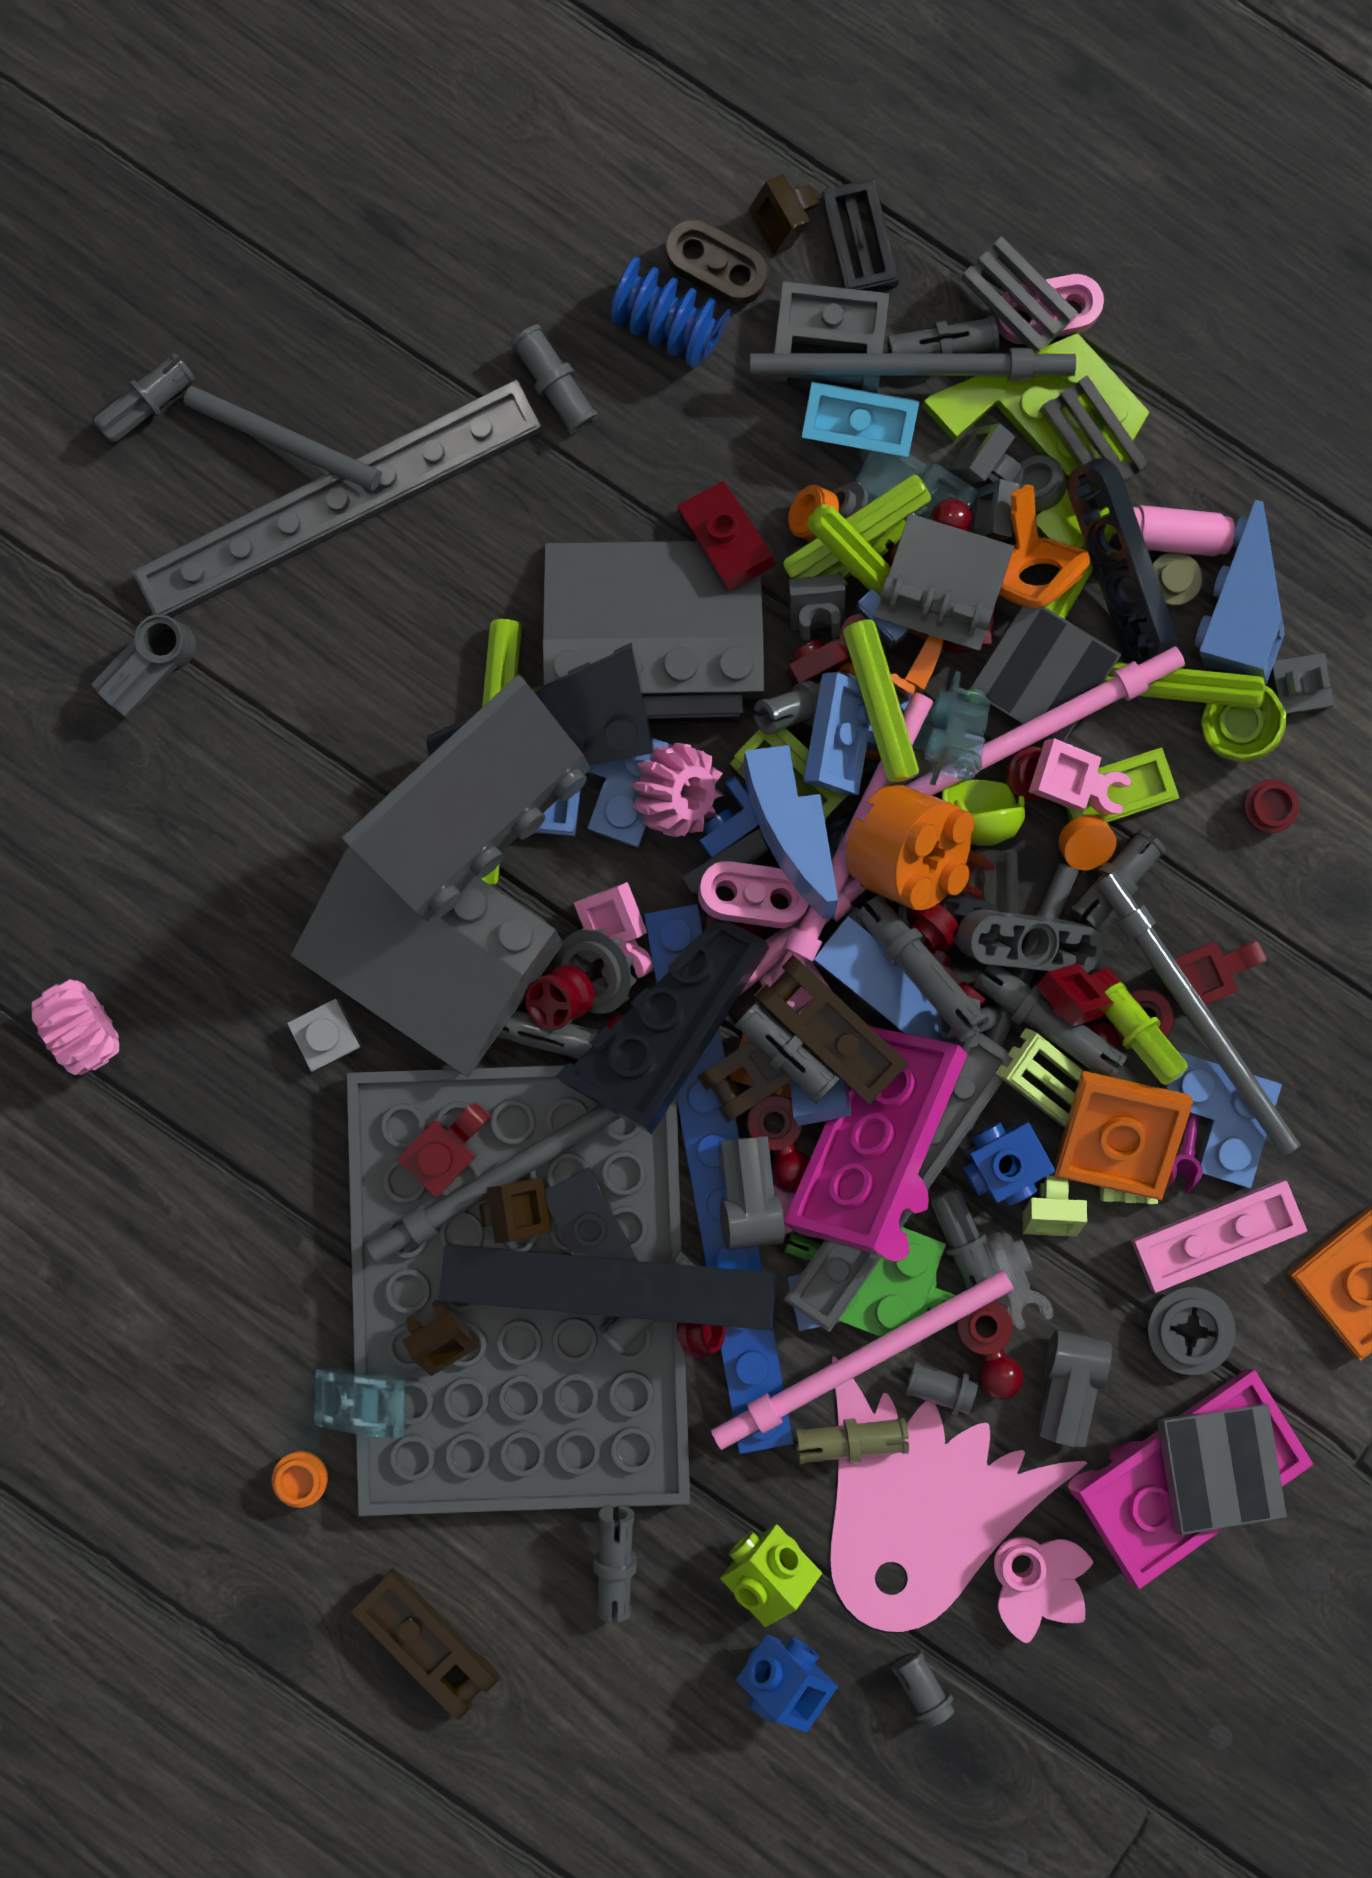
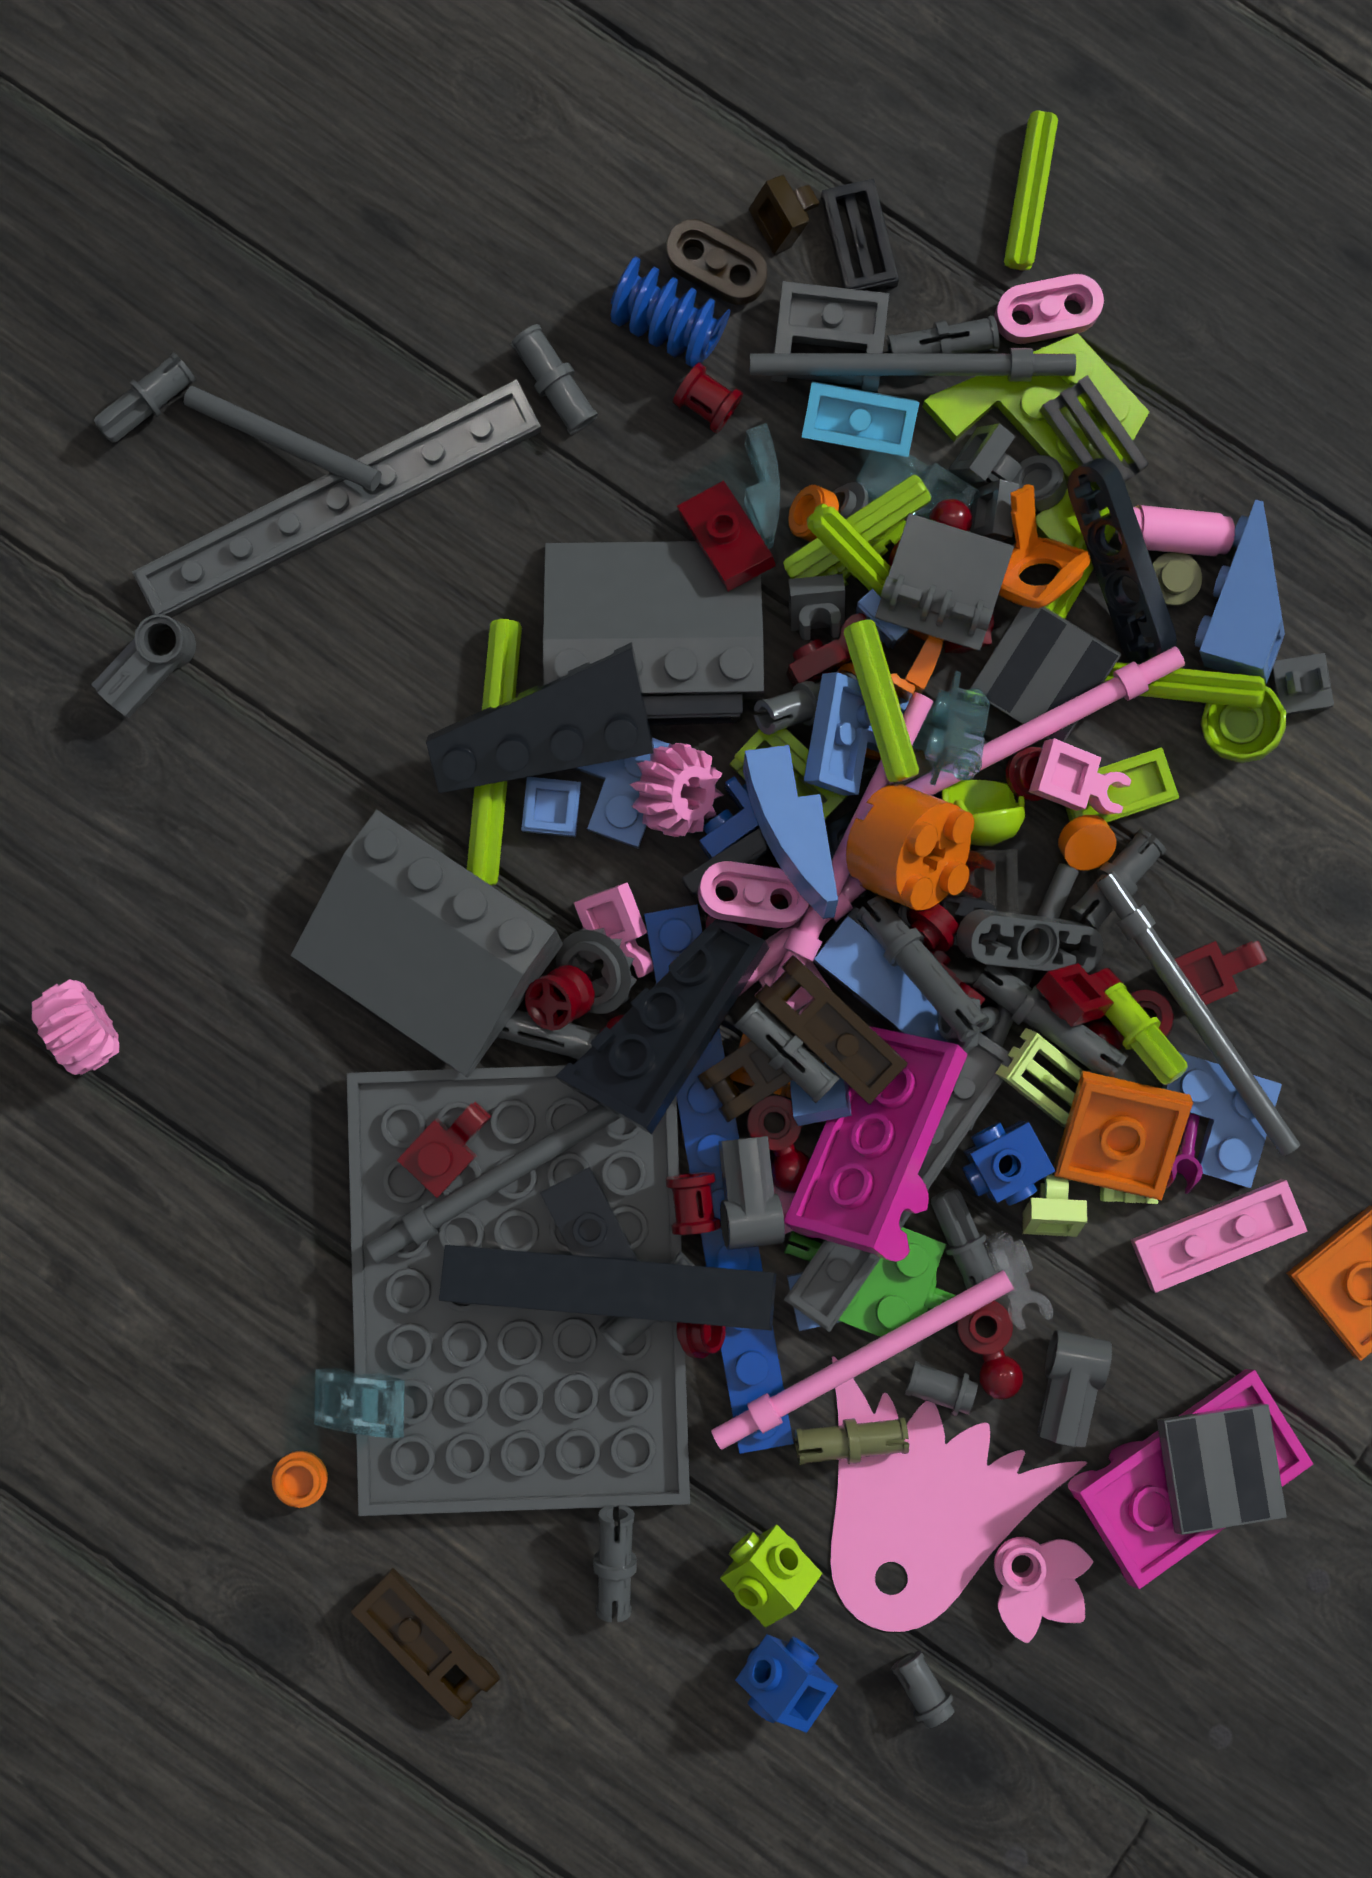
(325, 1035): light grey plate -> none
(438, 1342): dark brown tile -> none
(470, 801): dark grey slope -> none
(516, 1210): dark brown tile -> none
(693, 1203): none -> dark red bush
(707, 397): none -> dark red bush
(763, 498): none -> clear light blue slope
(1031, 190): none -> lime axle
(1033, 281): dark grey tile -> none
(1205, 1351): dark grey gear -> none
(1271, 806): dark red plate -> none

